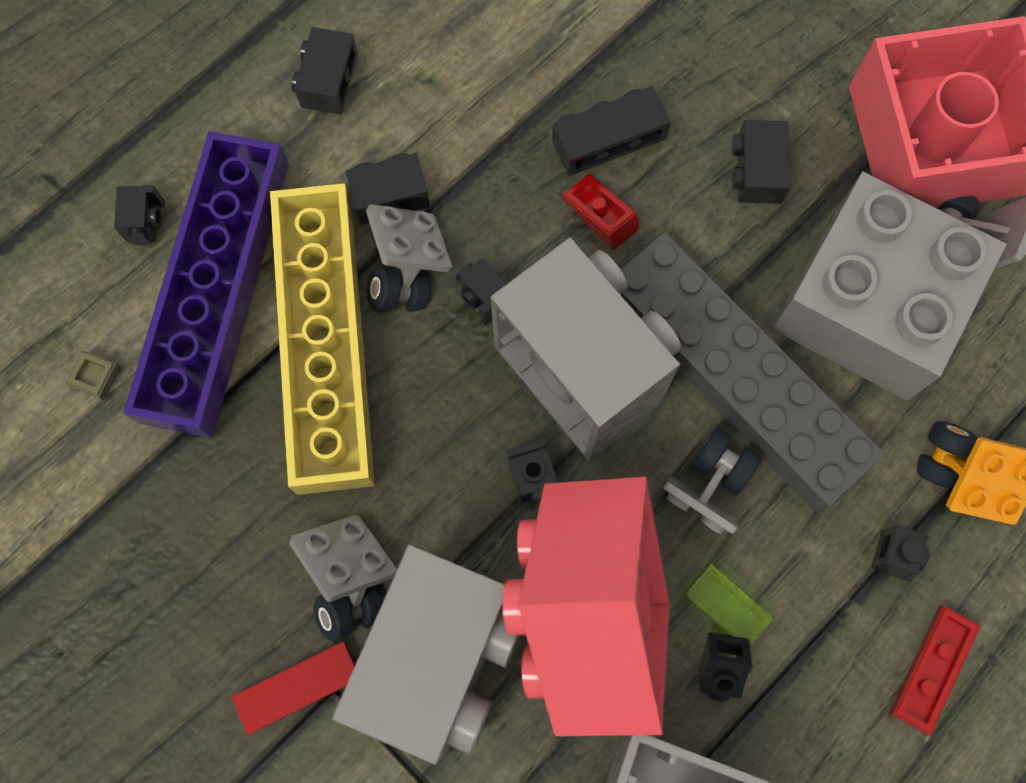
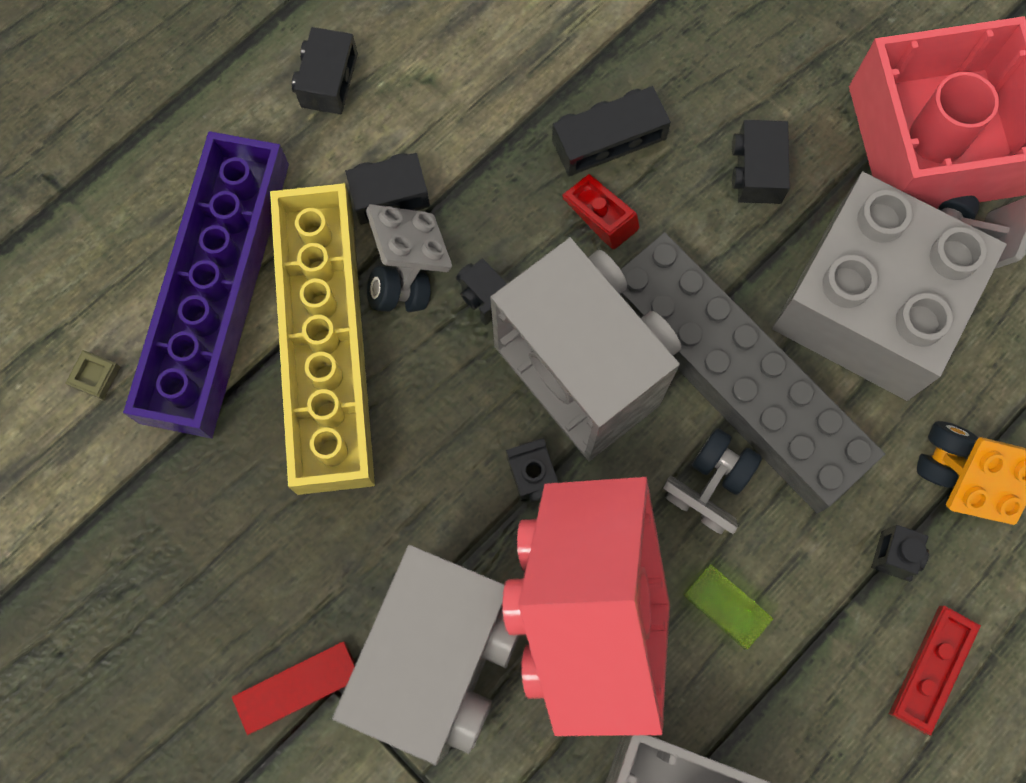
(138, 213): black brick -> none
(345, 567): light grey plate -> none
(722, 675): black brick -> none

